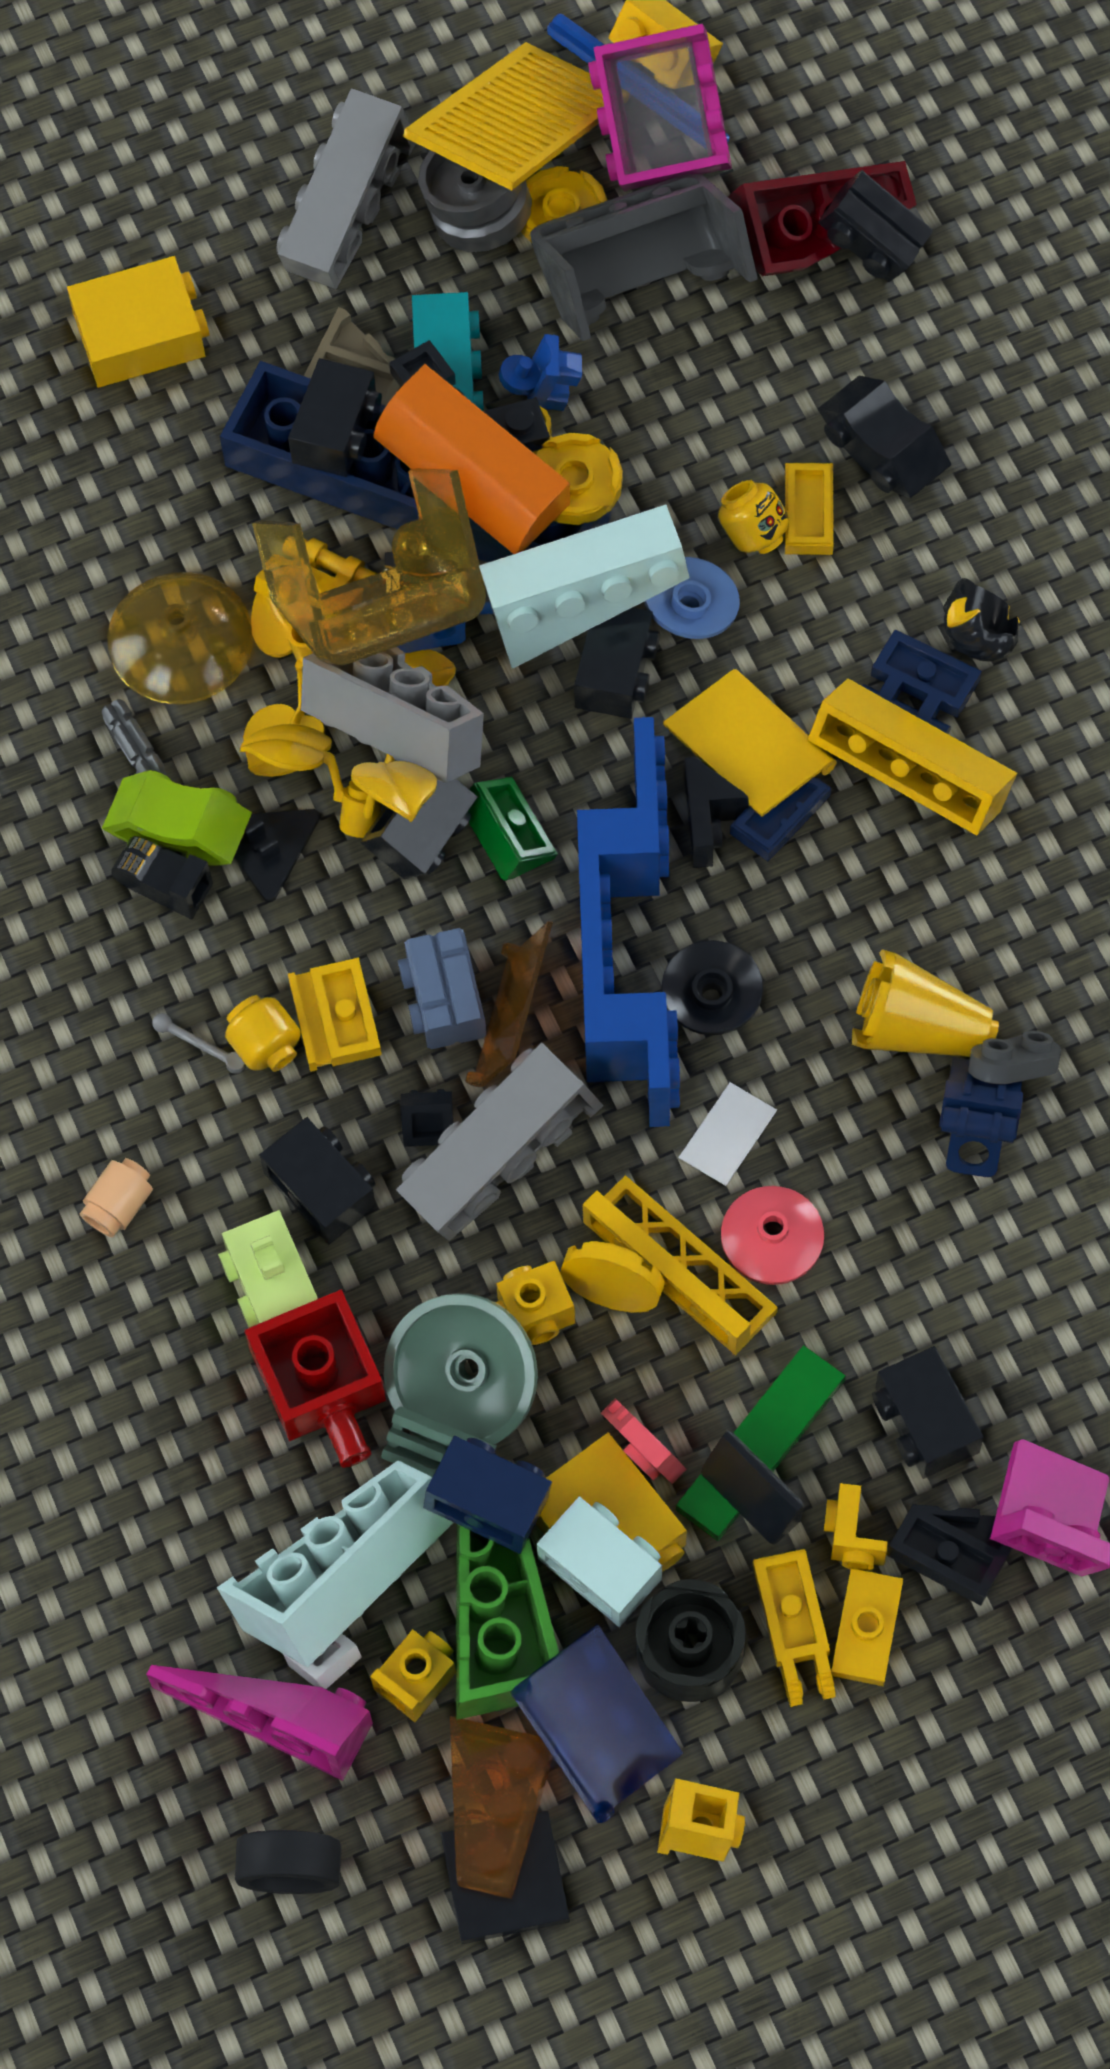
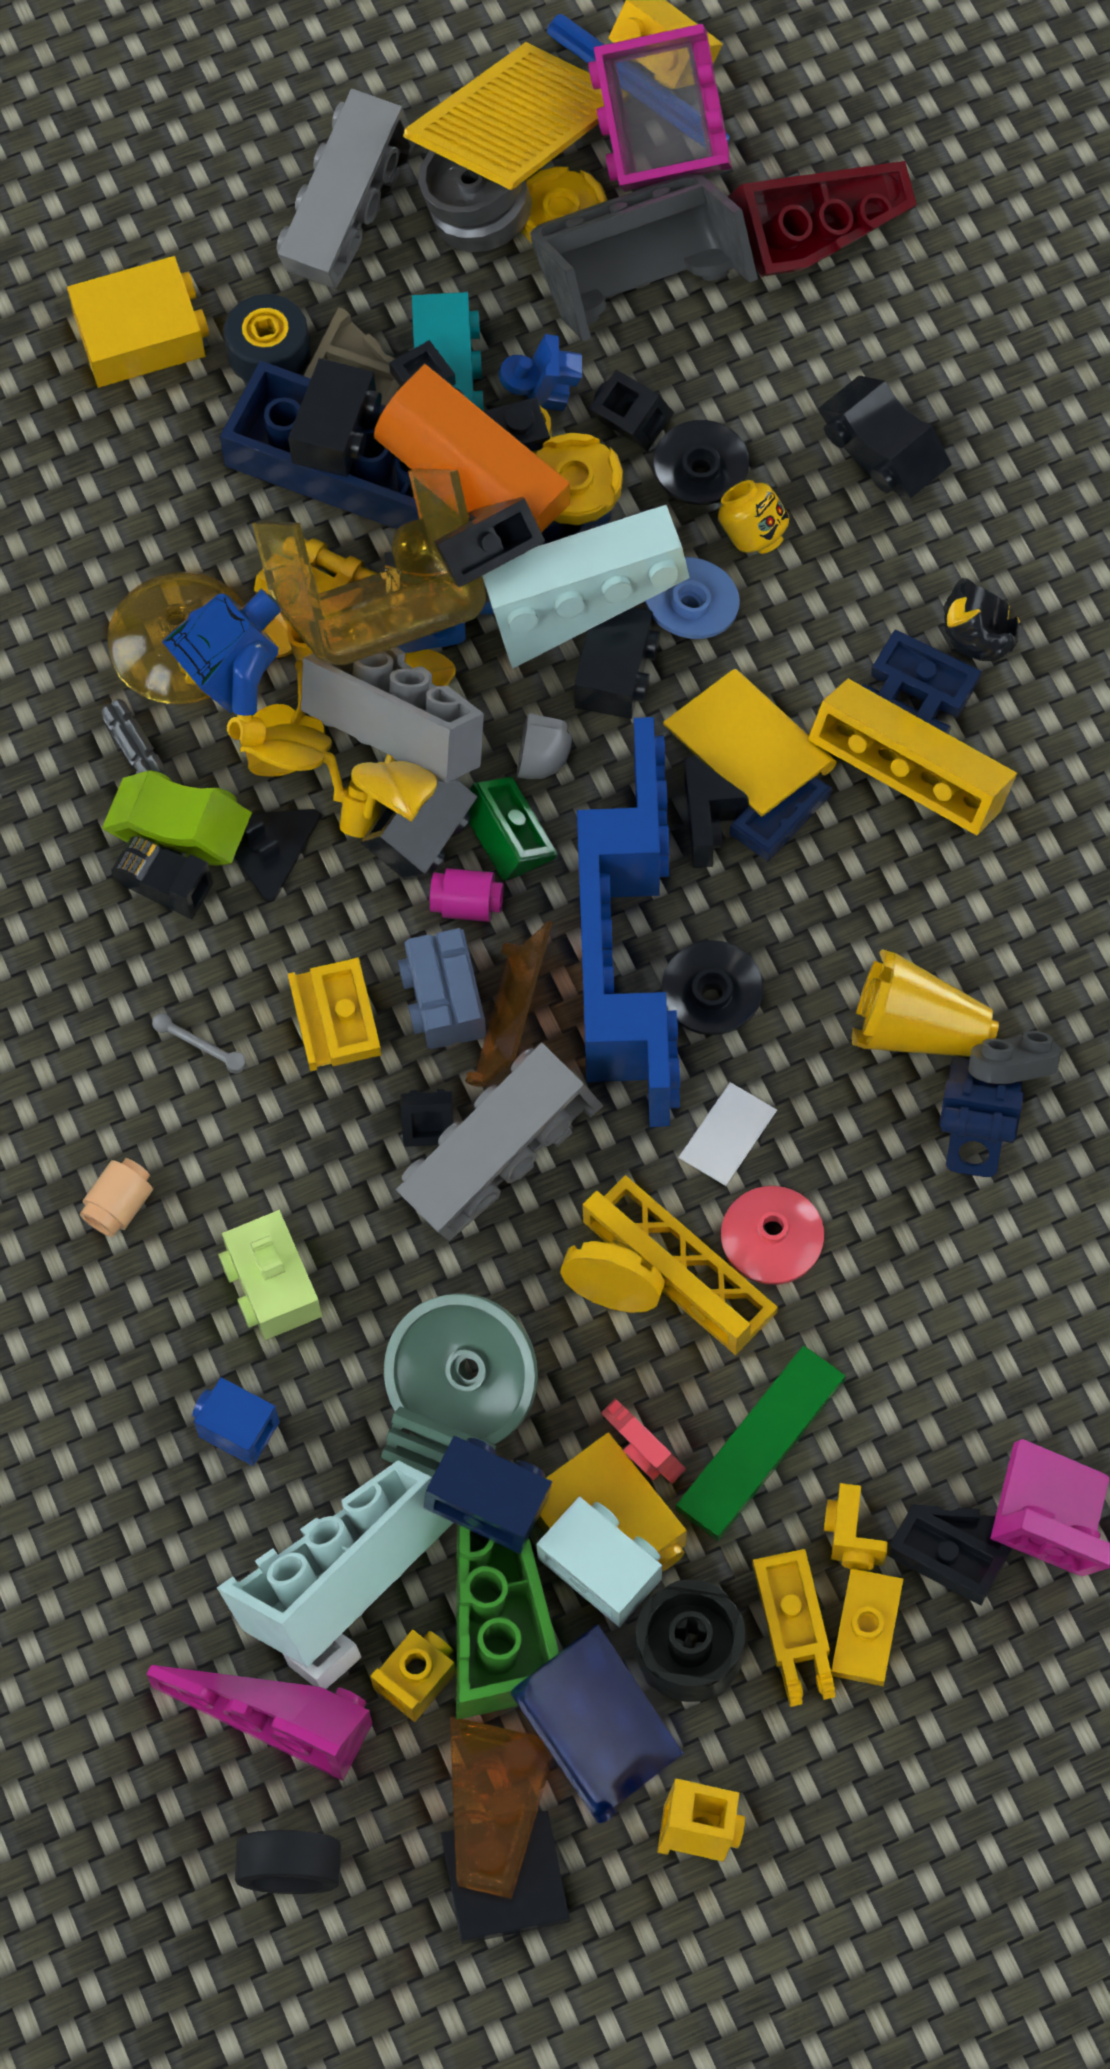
(226, 656): none -> blue torso
(235, 1420): none -> blue brick
(262, 1033): yellow head -> none
(267, 331): none -> black wheel
(319, 1179): black brick -> none
(319, 1373): red brick -> none
(466, 894): none -> dark pink brick
(489, 540): none -> black slope
(537, 1300): yellow brick -> none
(543, 747): none -> light grey piece
(631, 409): none -> black brick
(700, 446): none -> black dish
(752, 1488): black slope -> none
(809, 508): yellow tile -> none
(874, 227): black brick -> none
(927, 1412): black brick -> none

